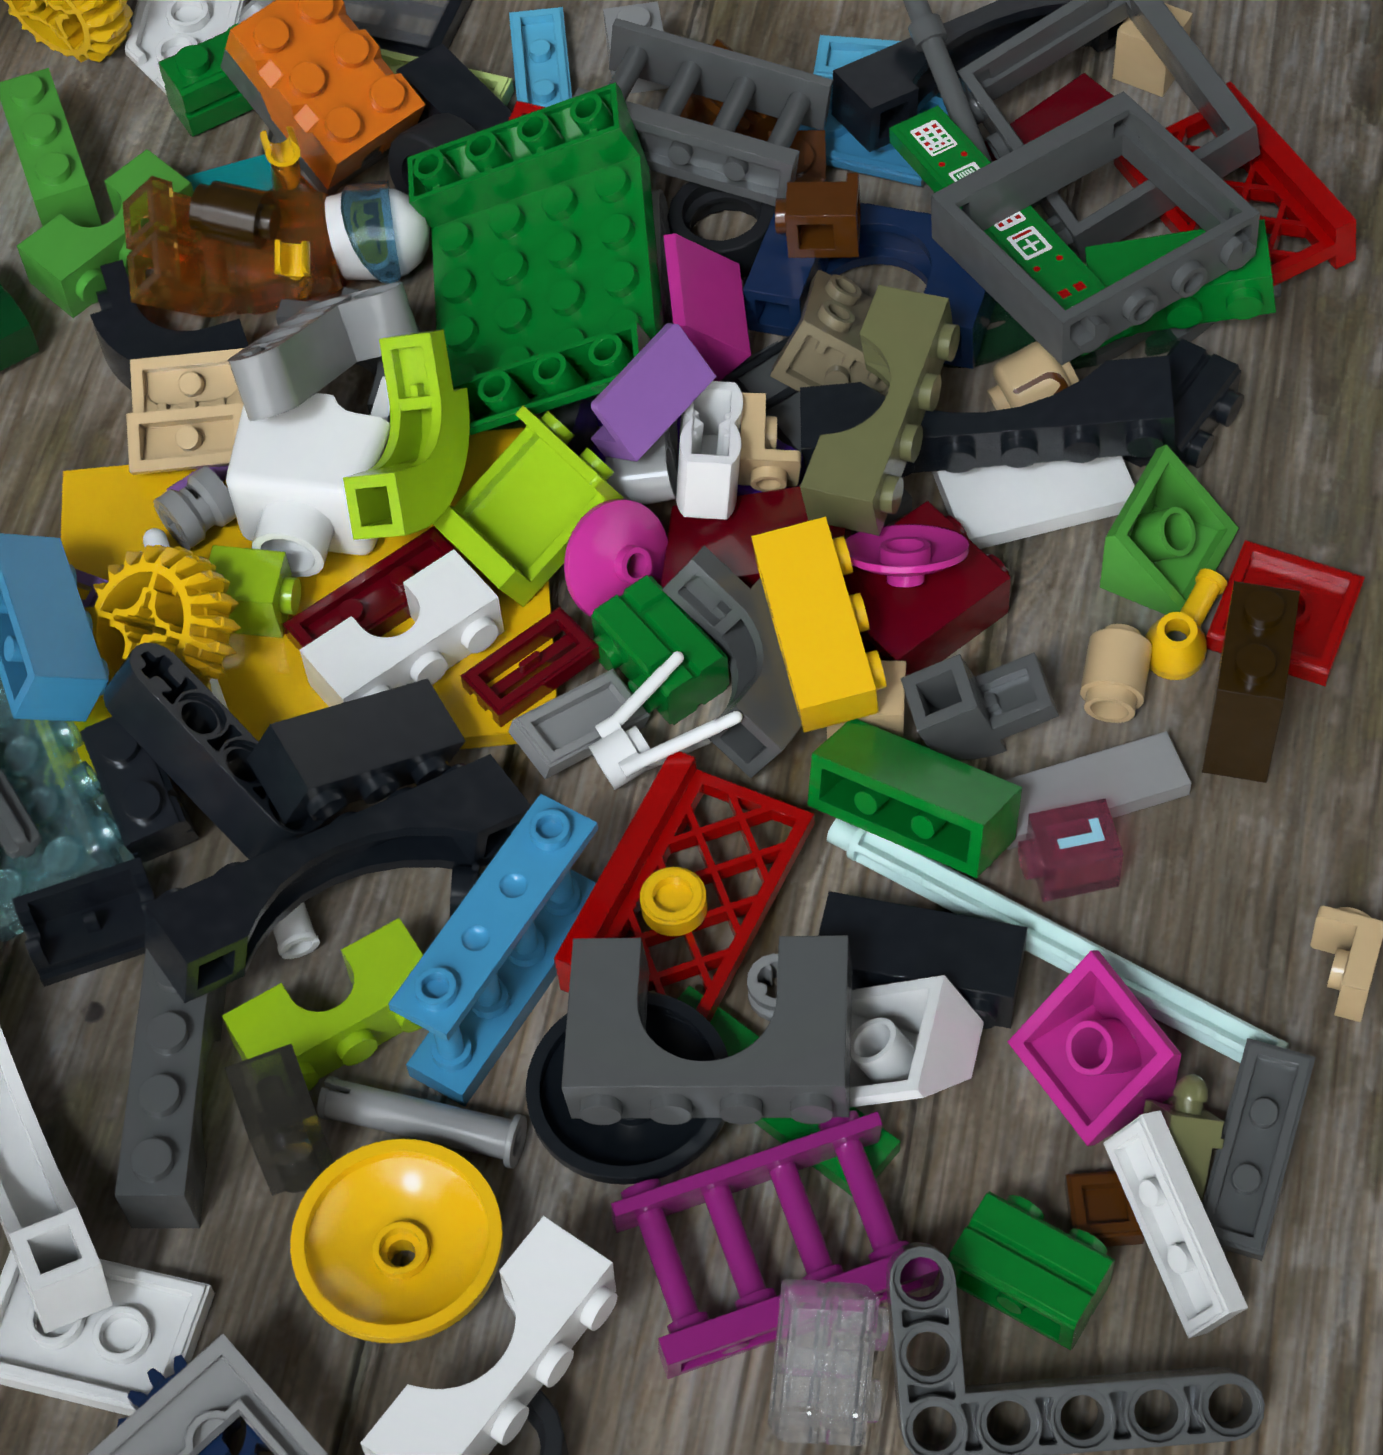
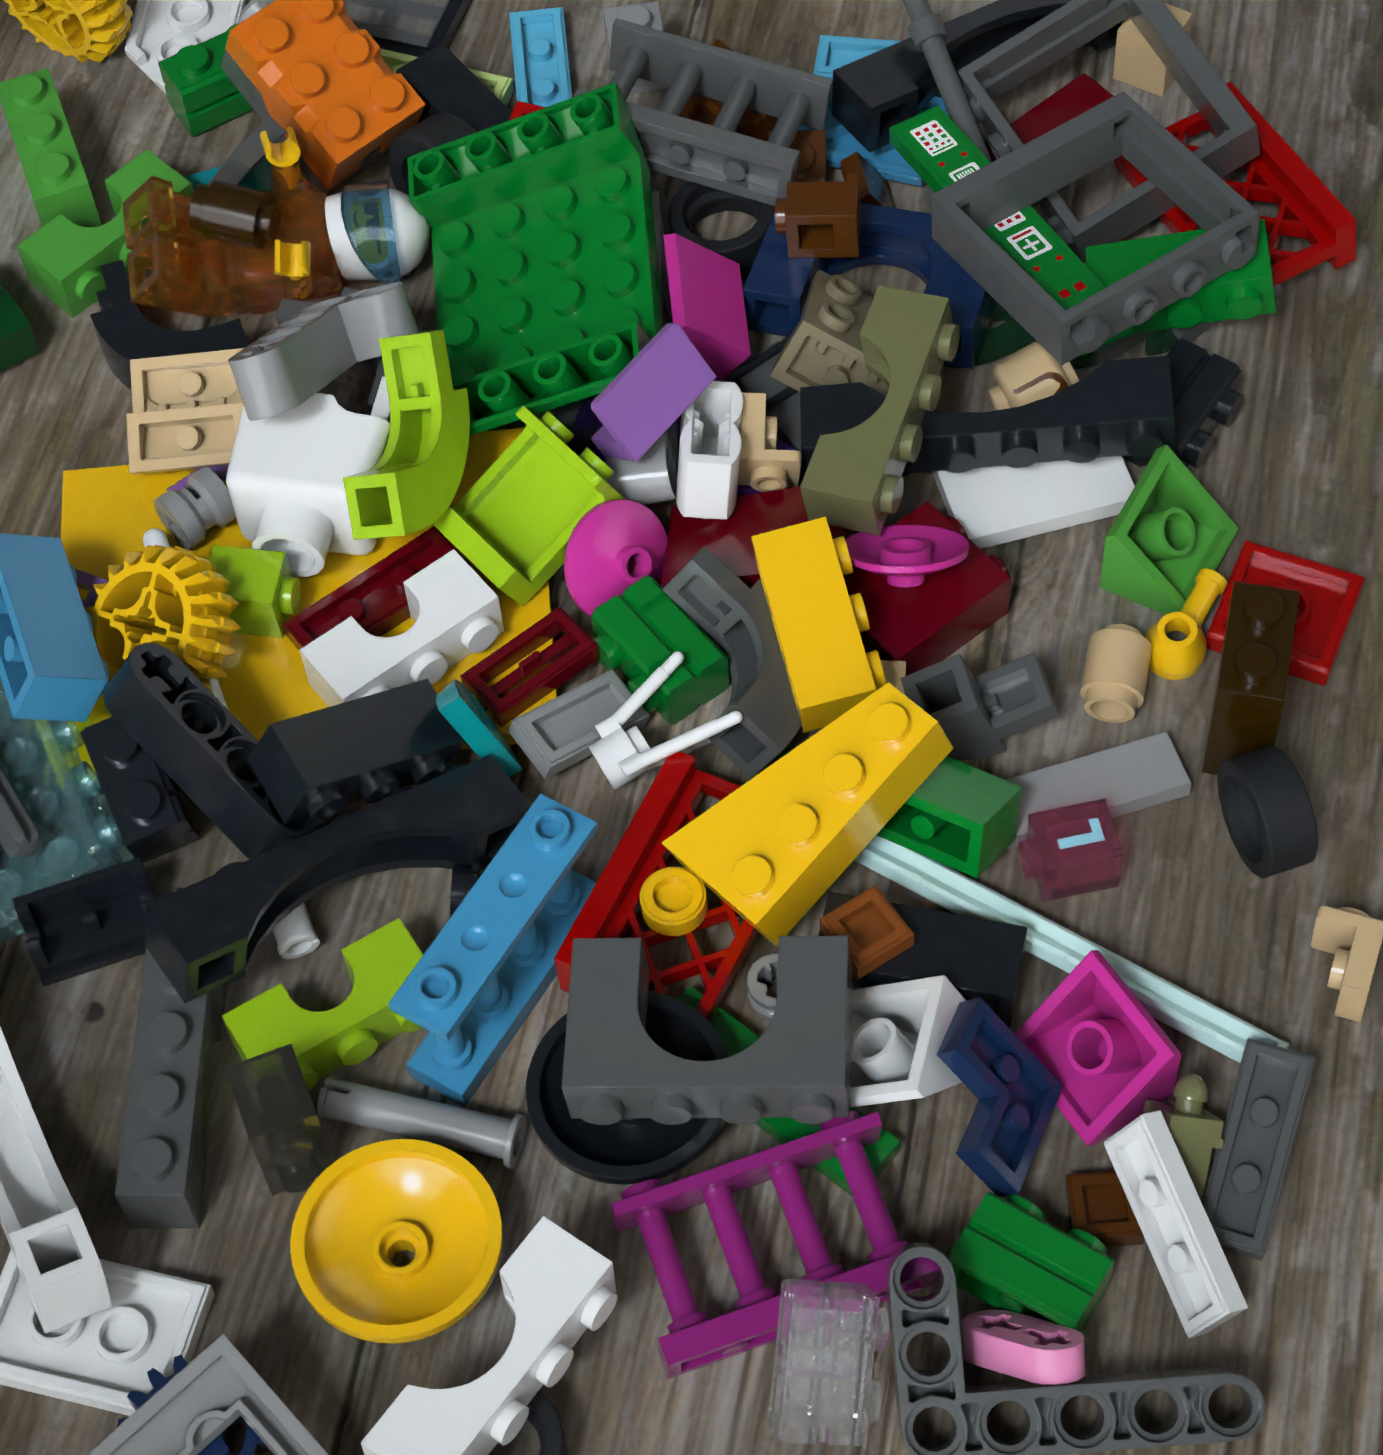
(248, 154): none -> dark grey tile
(475, 726): none -> teal tile
(812, 811): none -> yellow wedge
(872, 184): none -> reddish brown tile
(873, 930): none -> dark orange tile
(1012, 1092): none -> dark blue plate
(1024, 1347): none -> bright pink beam
(1267, 811): none -> black tyre

